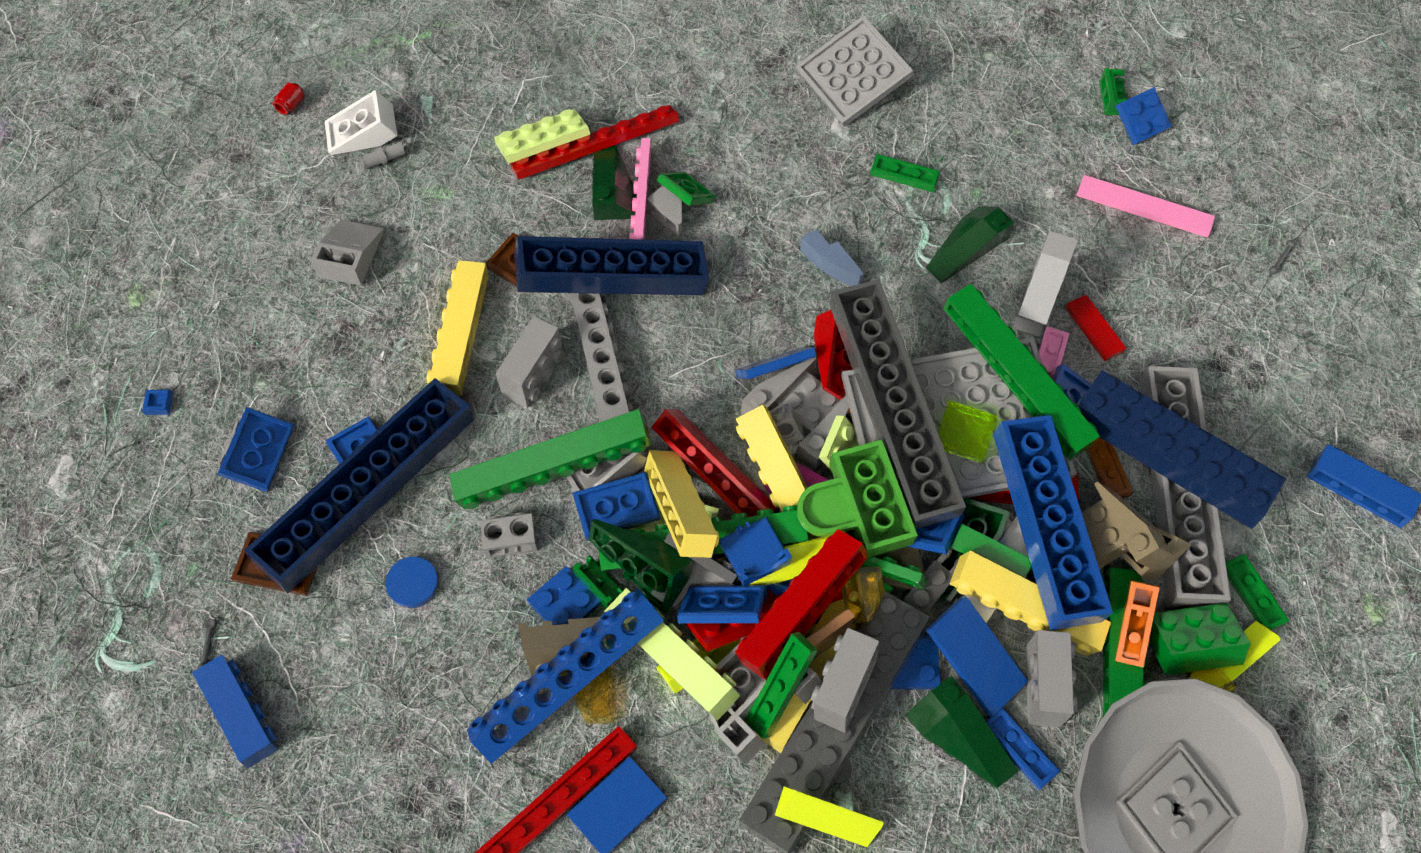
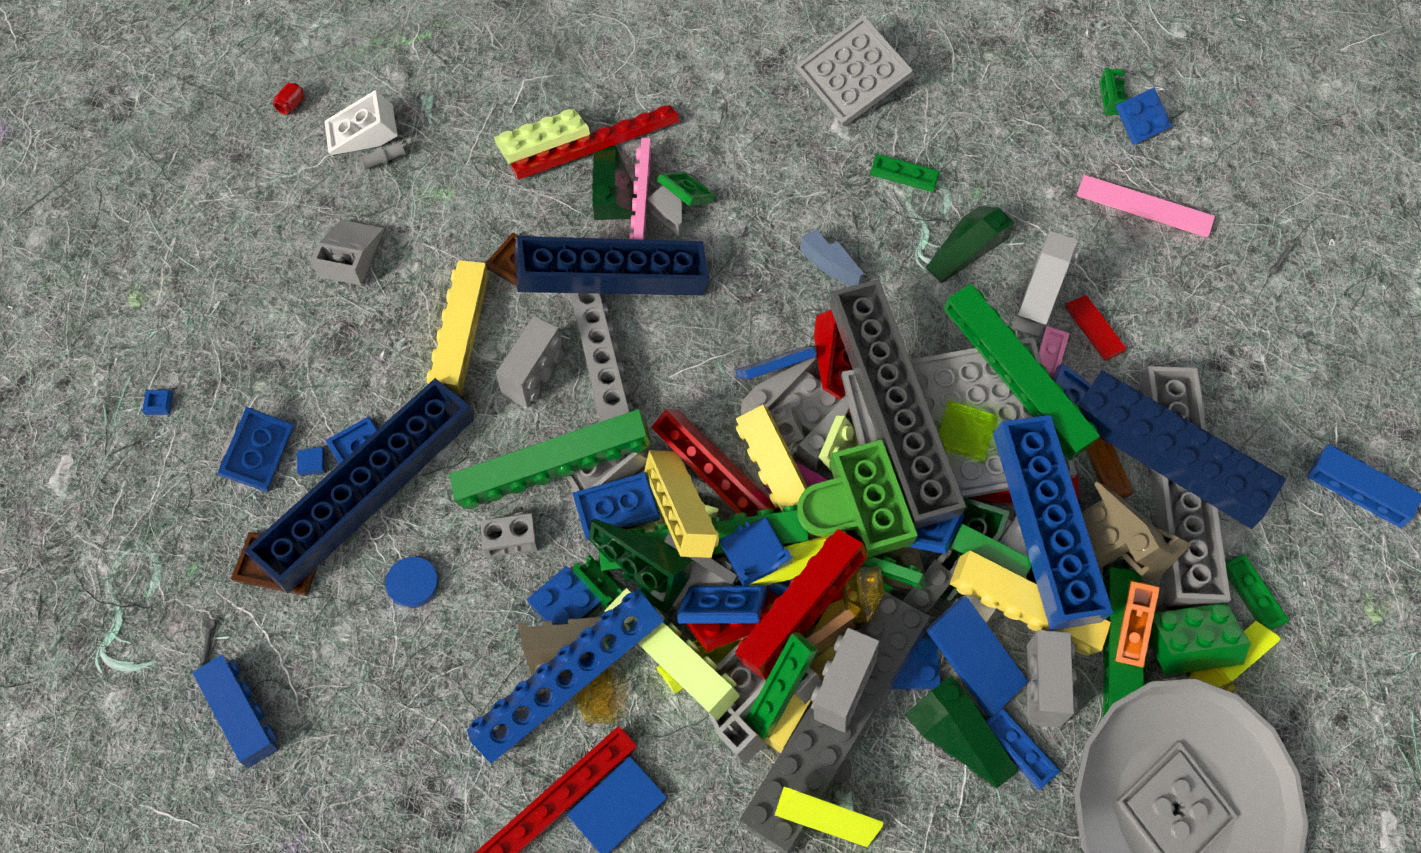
(310, 461): none -> blue tile

